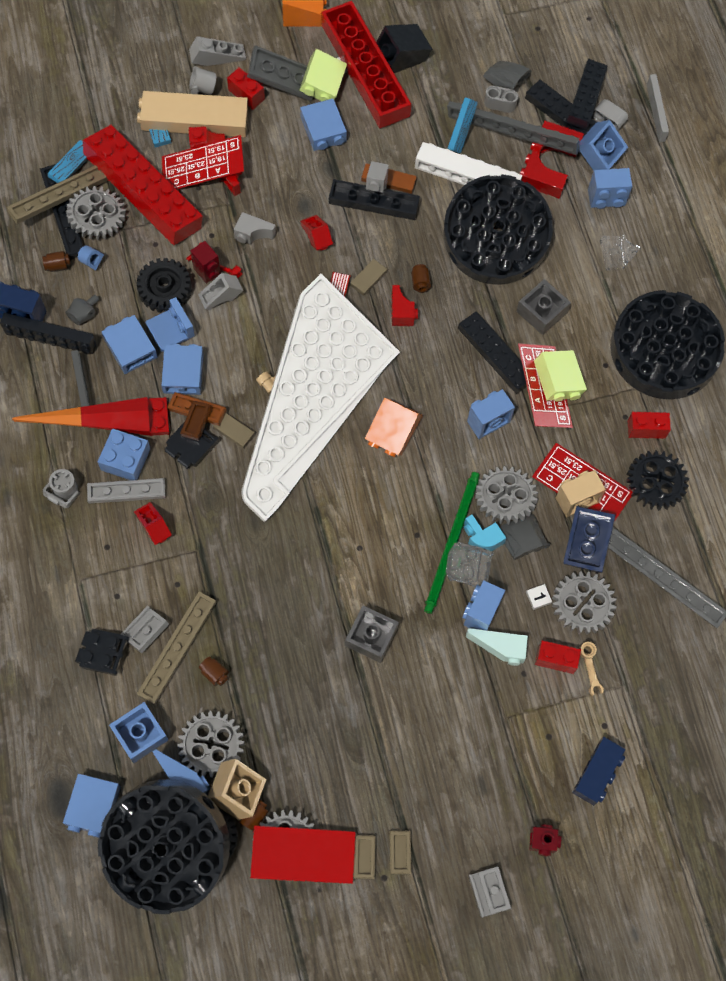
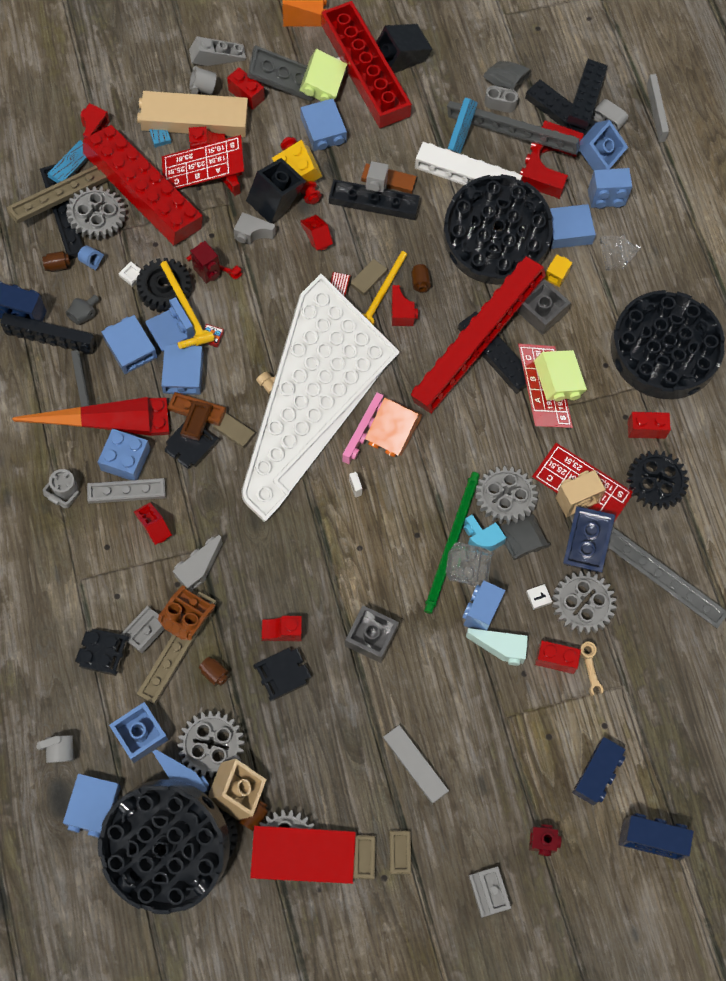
(57, 748): none -> light grey piece
(93, 119): none -> red arch
(130, 273): none -> white tile
(185, 614): none -> dark orange slope
(196, 568): none -> light grey slope
(201, 336): none -> yellow bar
(217, 332): none -> tile
(222, 289): light grey arch -> none
(274, 190): none -> black slope
(282, 629): none -> red arch
(283, 673): none -> black plate
(303, 162): none -> yellow brick
(351, 451): none -> bright pink plate
(355, 484): none -> white tile
(382, 291): none -> yellow bar
(415, 764): none -> light grey tile
(478, 334): none -> red brick
(490, 413): medium blue brick -> none
(558, 270): none -> yellow brick
(572, 226): none -> medium blue brick
(656, 837): none -> dark blue brick

